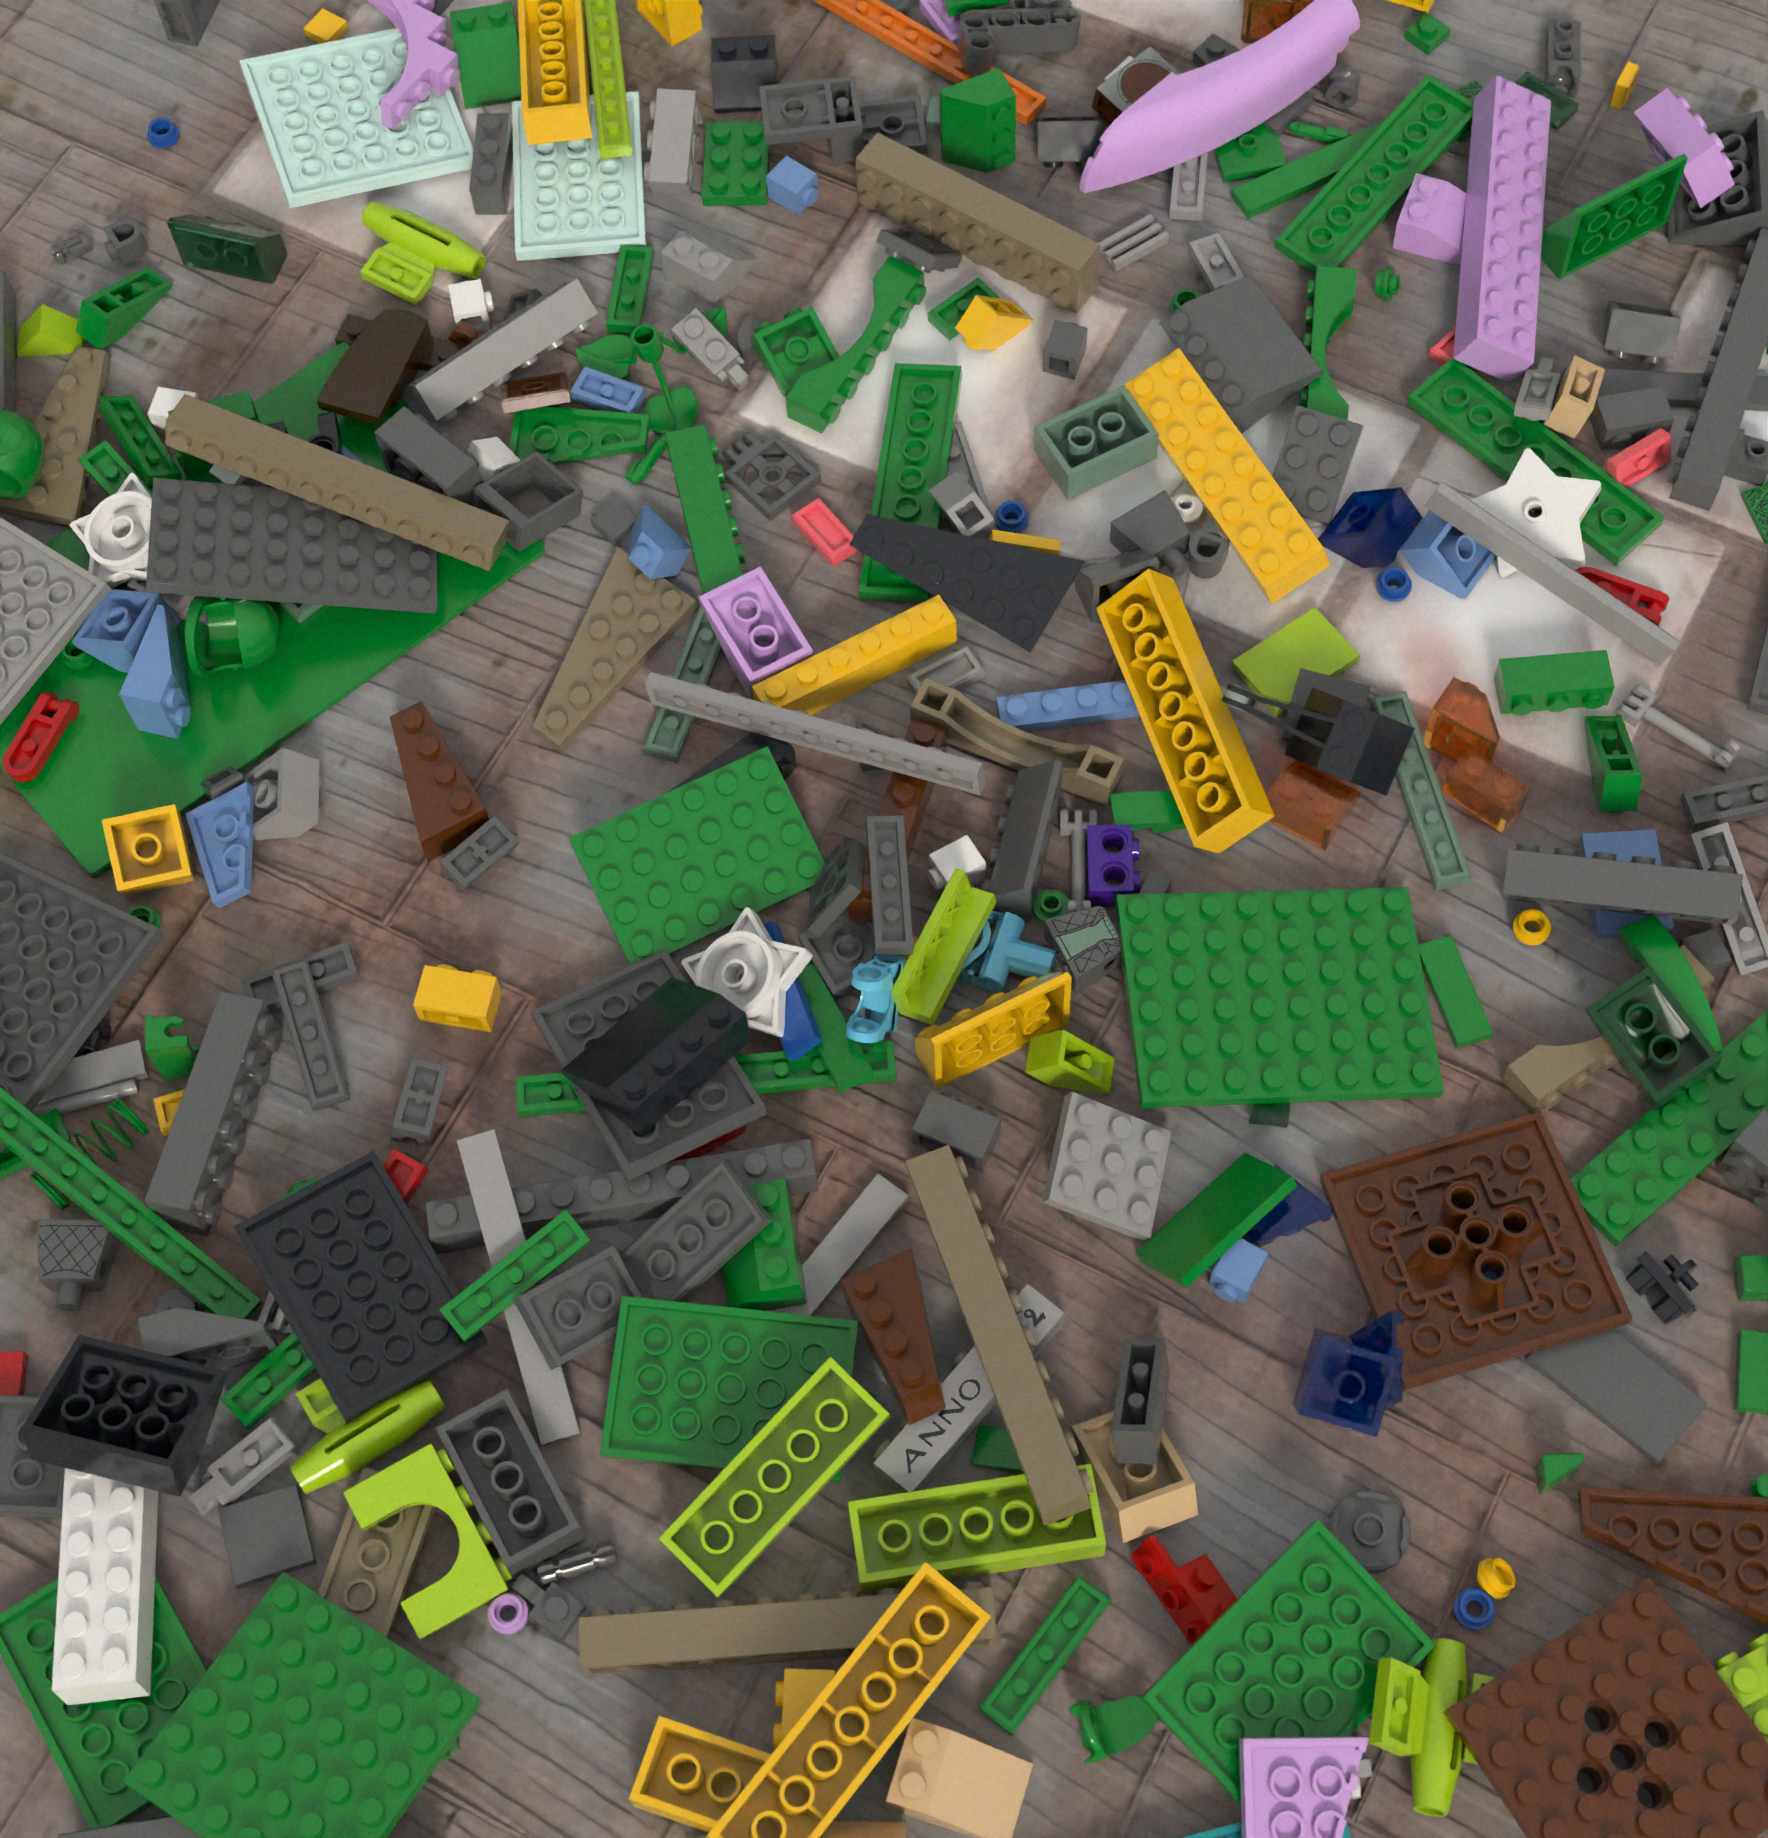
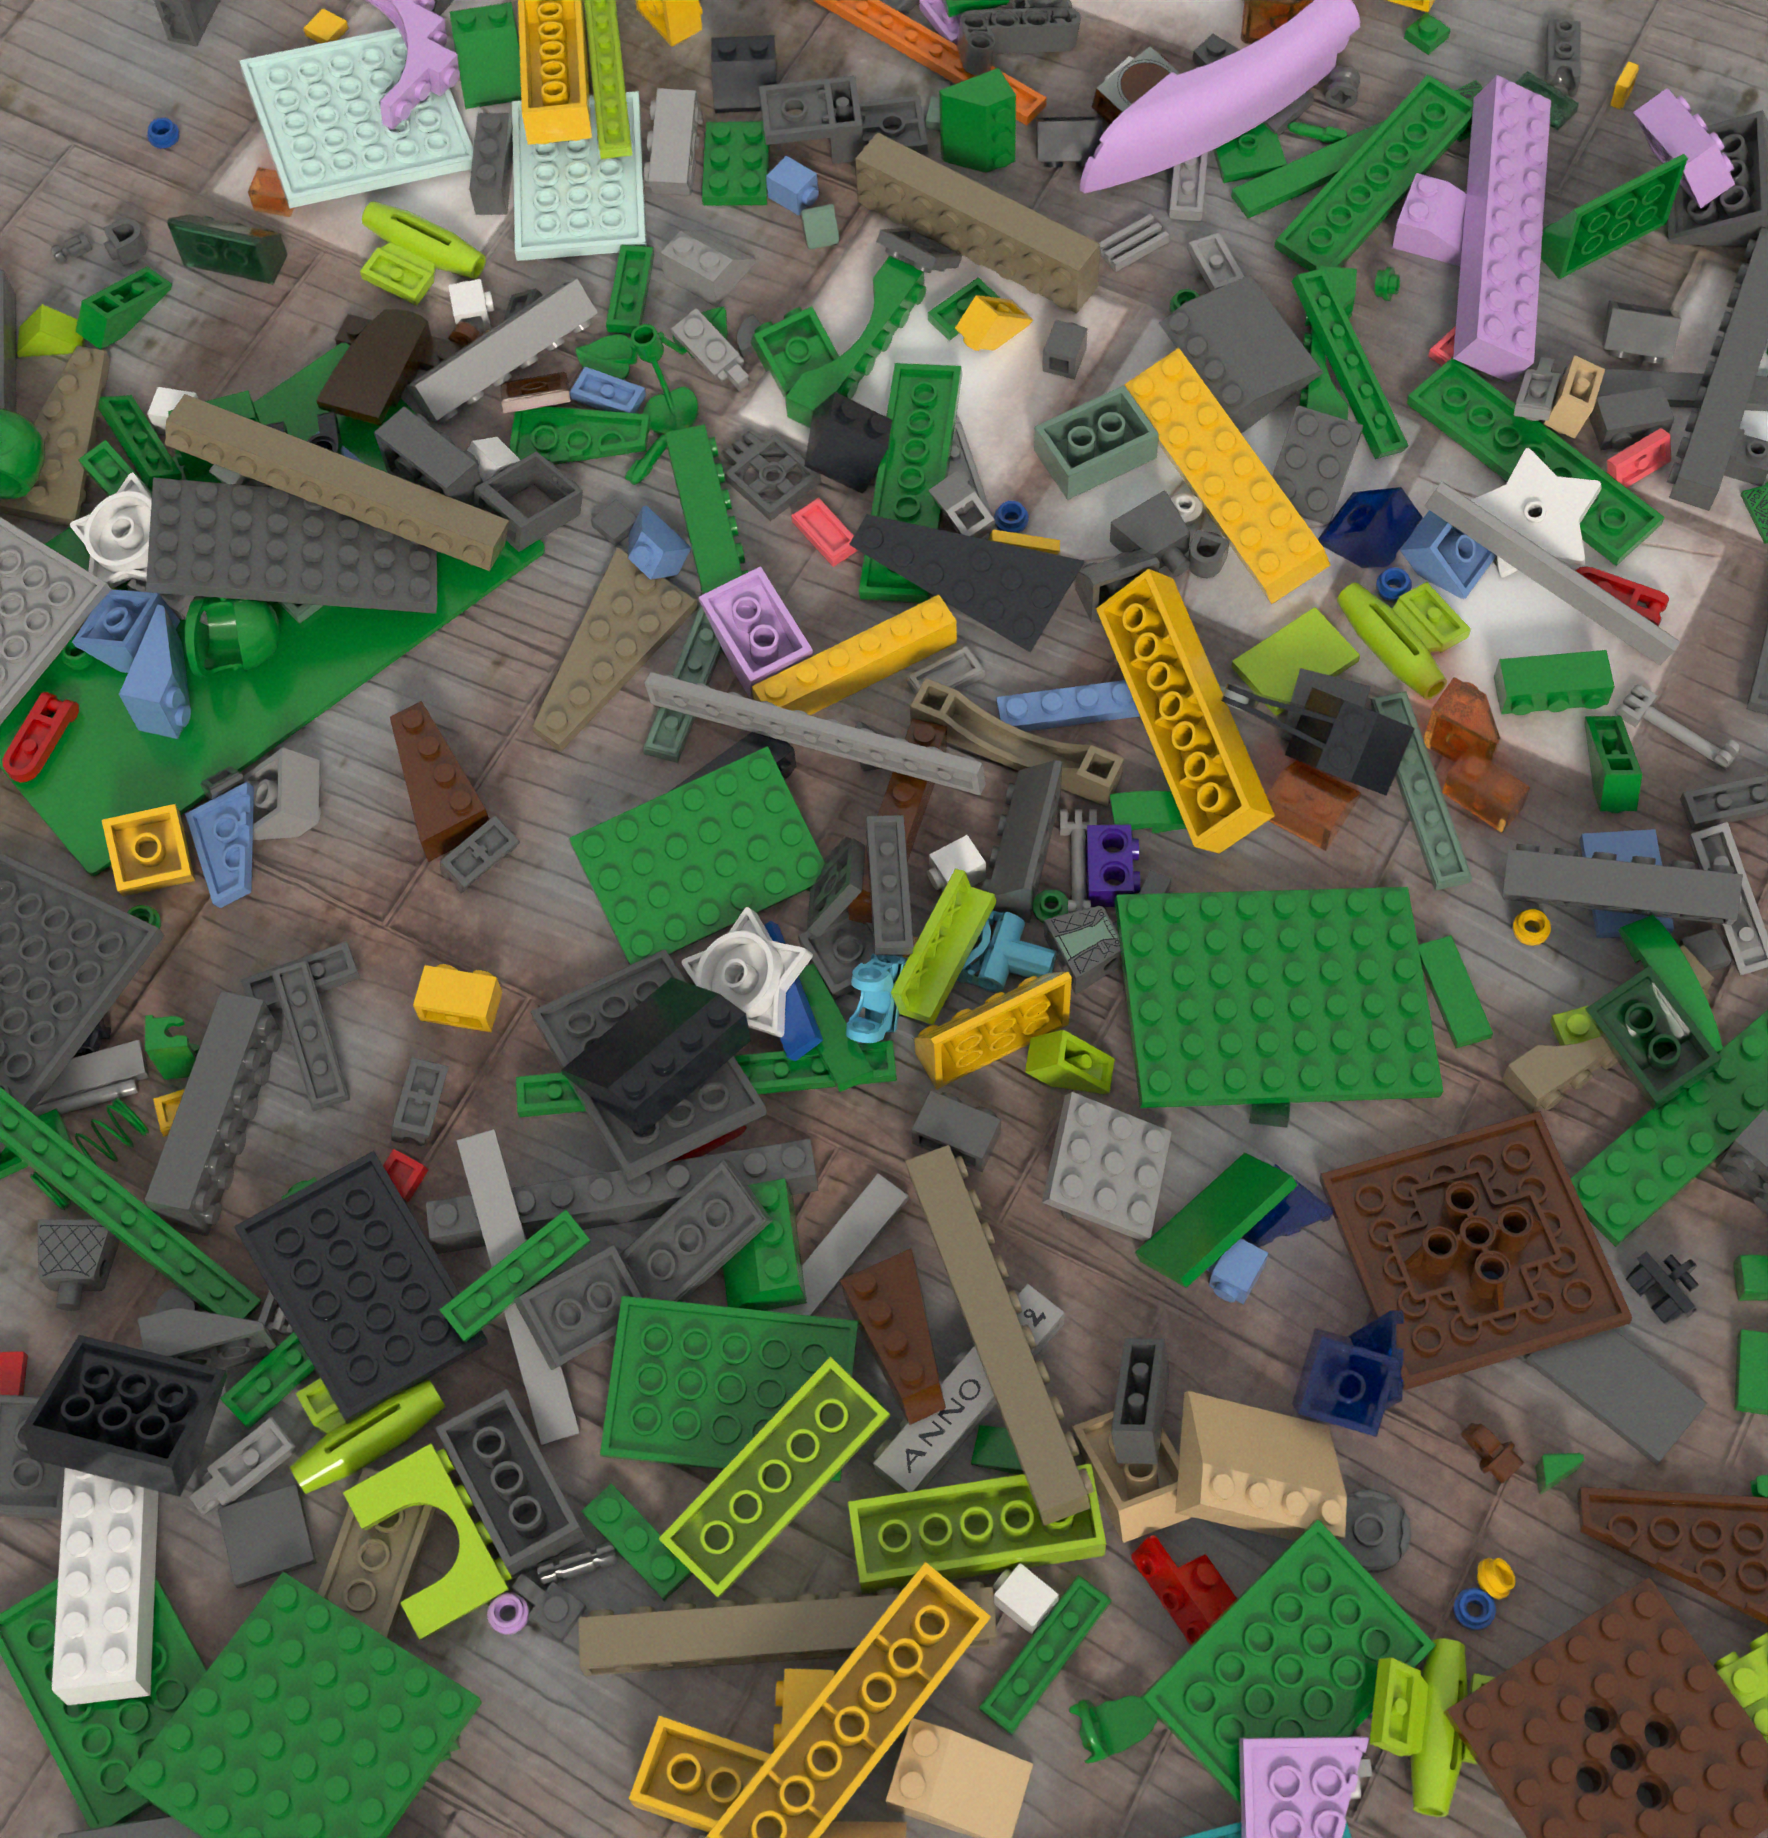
(267, 193): none -> clear orange brick
(636, 1542): none -> green plate
(820, 226): none -> sand green slope
(847, 441): none -> black slope
(1024, 1597): none -> white brick
(1257, 1469): none -> tan slope
(1349, 363): none -> green plate
(1406, 633): none -> lime plate
(1495, 1456): none -> reddish brown piece
(1573, 1027): none -> lime plate

